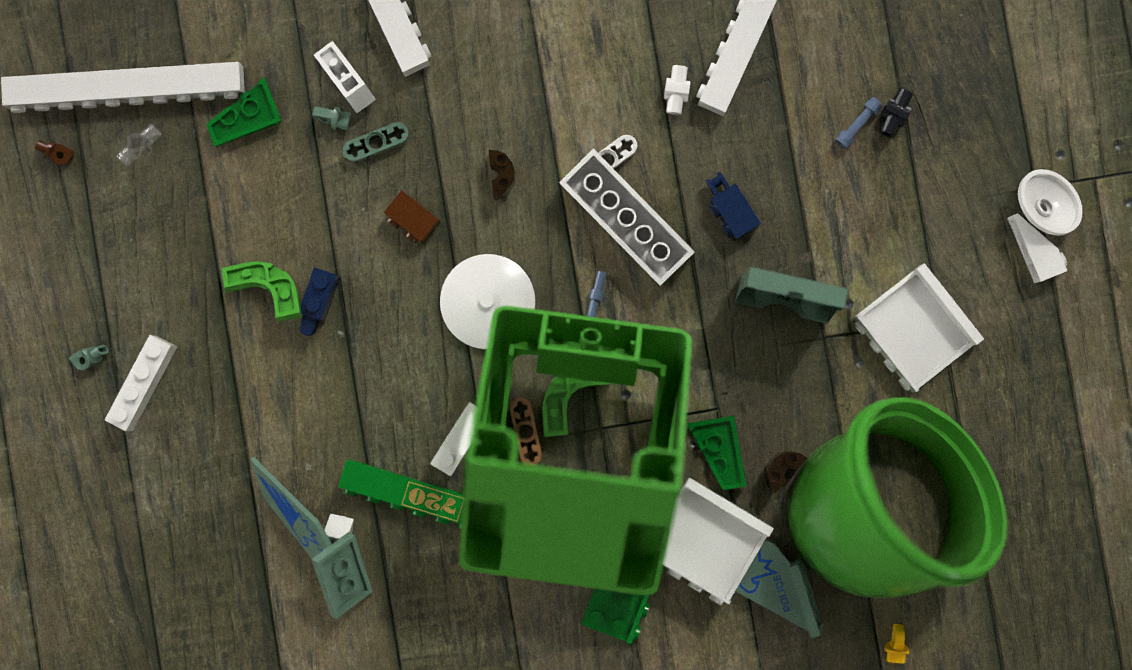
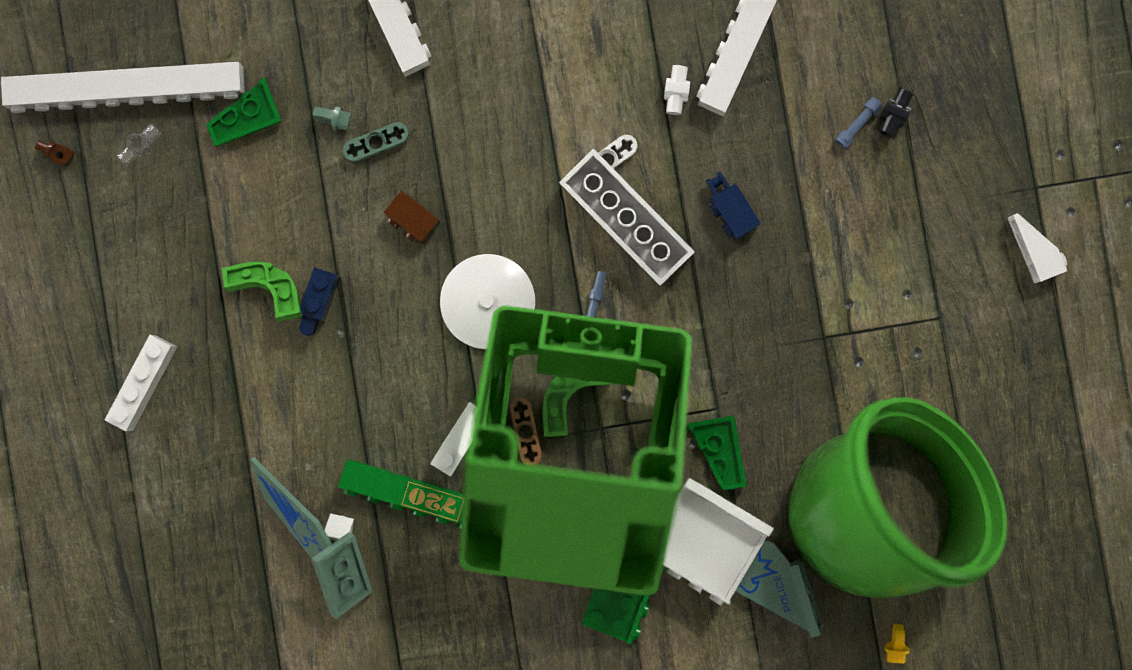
(91, 355): sand green piece -> none
(344, 77): white slope -> none
(506, 174): dark brown cylinder -> none
(779, 465): dark brown cylinder -> none
(807, 297): sand green piece -> none
(917, 328): white panel -> none
(1050, 202): white dish -> none

